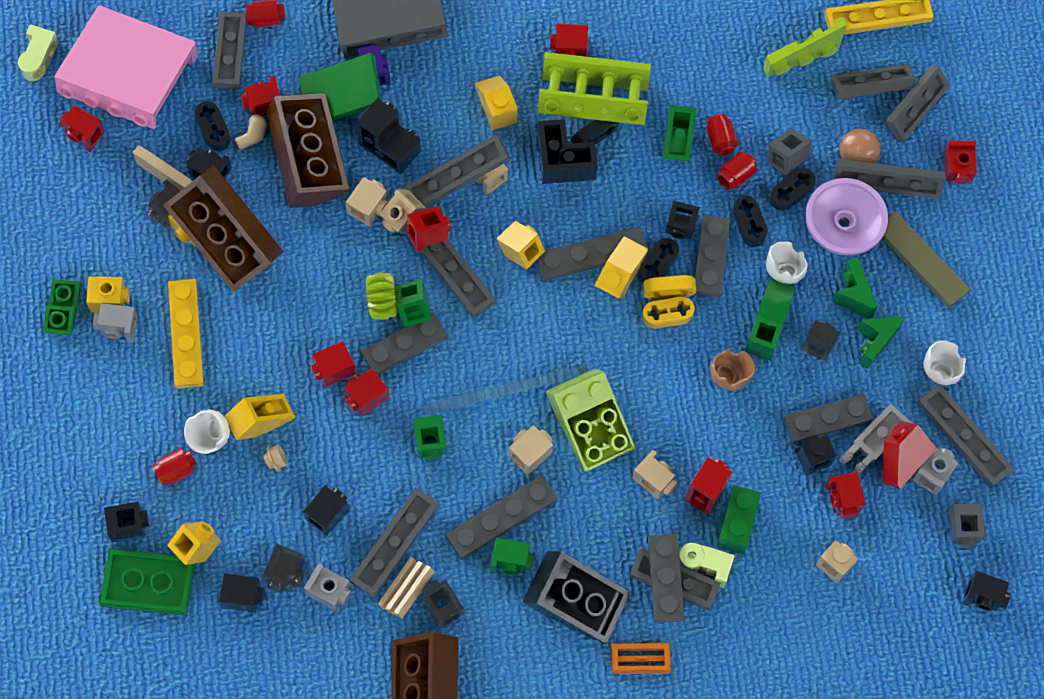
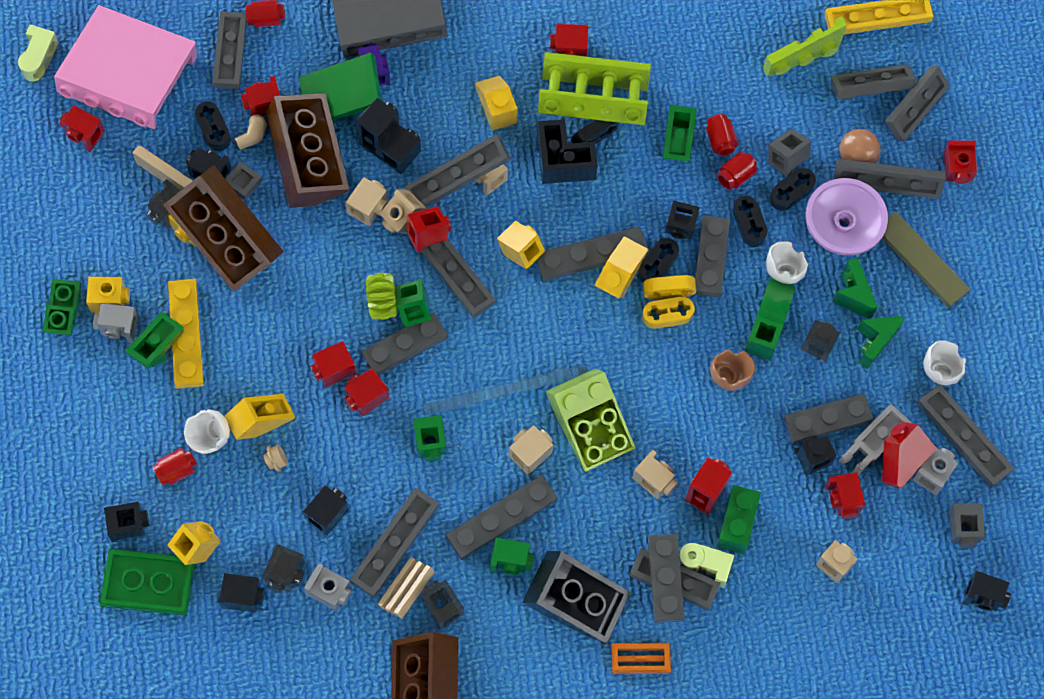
(154, 341): none -> green slope
(244, 180): none -> dark grey plate

